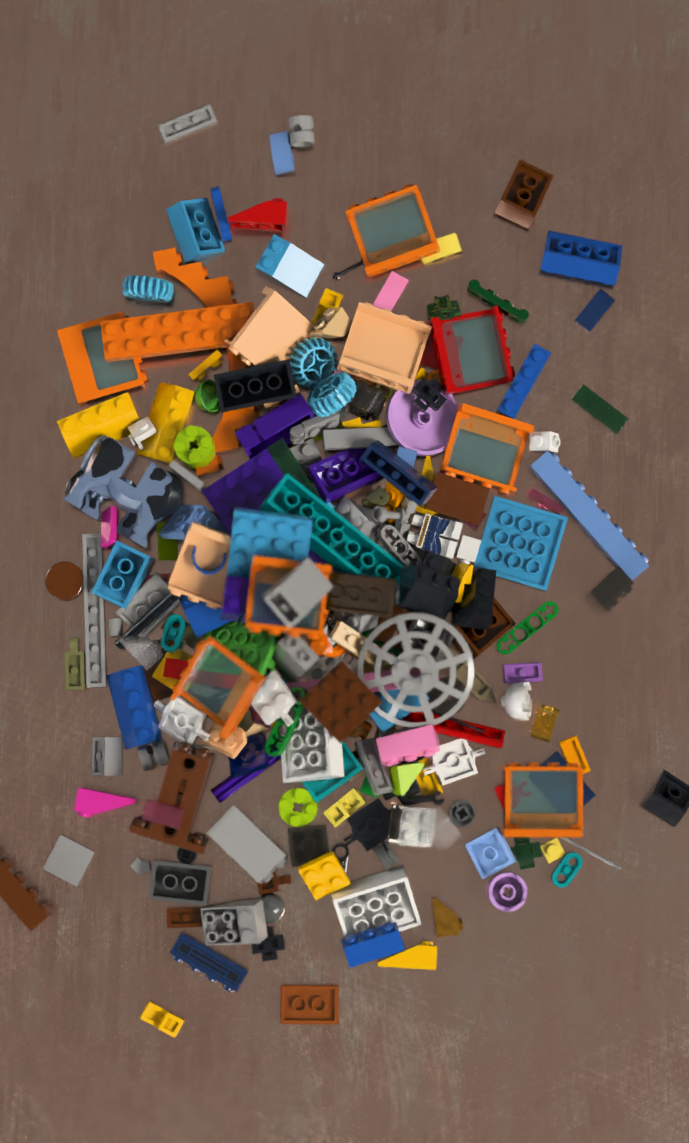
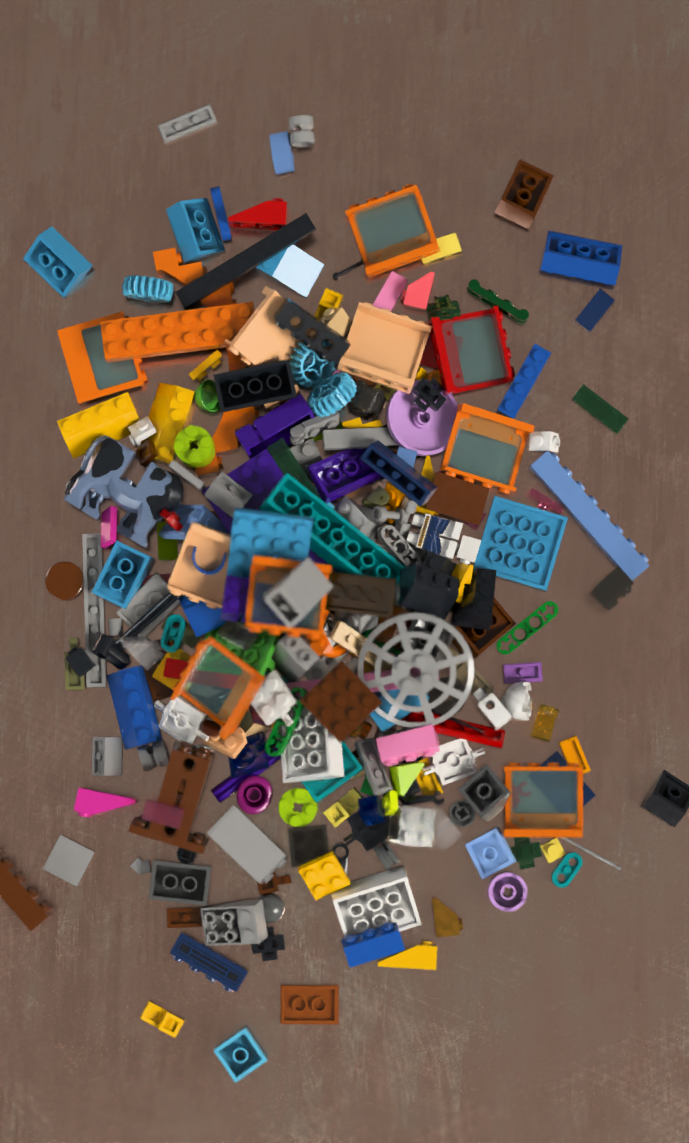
(57, 261): none -> dark azure slope
(80, 661): none -> black brick
(107, 649): none -> black piece
(146, 453): none -> reddish brown tile
(172, 519): none -> red plate
(210, 728): none -> copper tile
(227, 494): none -> light grey panel
(237, 634): none -> clear smoke plate
(240, 1054): none -> medium azure brick
(245, 261): none -> black tile
(254, 794): none -> magenta hat
(331, 353): none -> black brick
(371, 810): none -> clear blue brick
(390, 803): none -> neon yellow plate
(418, 293): none -> coral slope
(485, 793): none -> dark grey slope
(498, 715): none -> white torso

